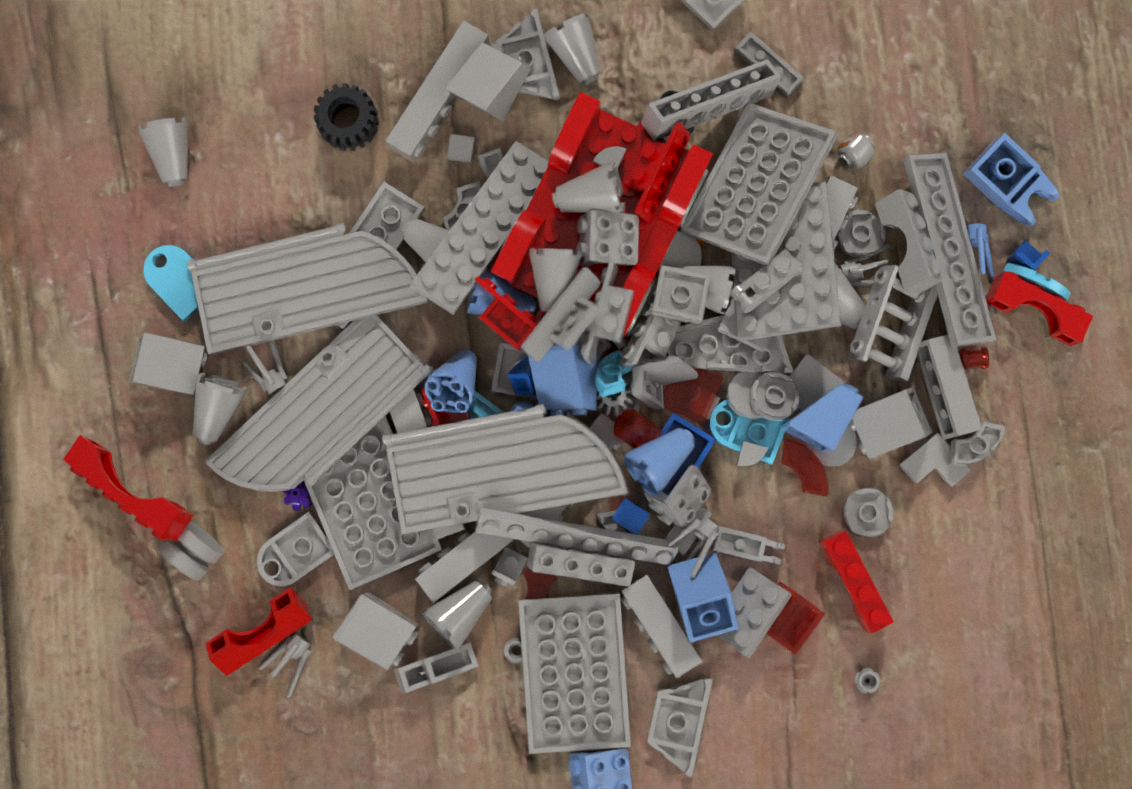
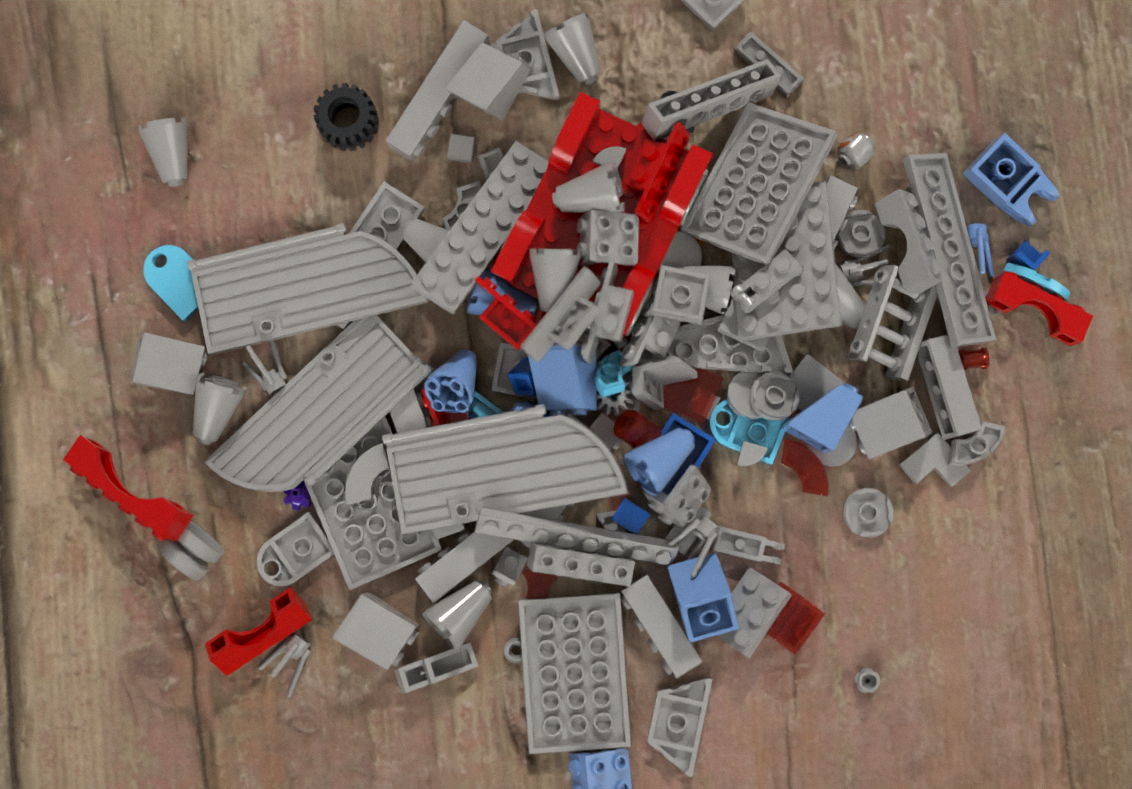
(364, 473): none -> light grey tile
(855, 577): red arch -> none

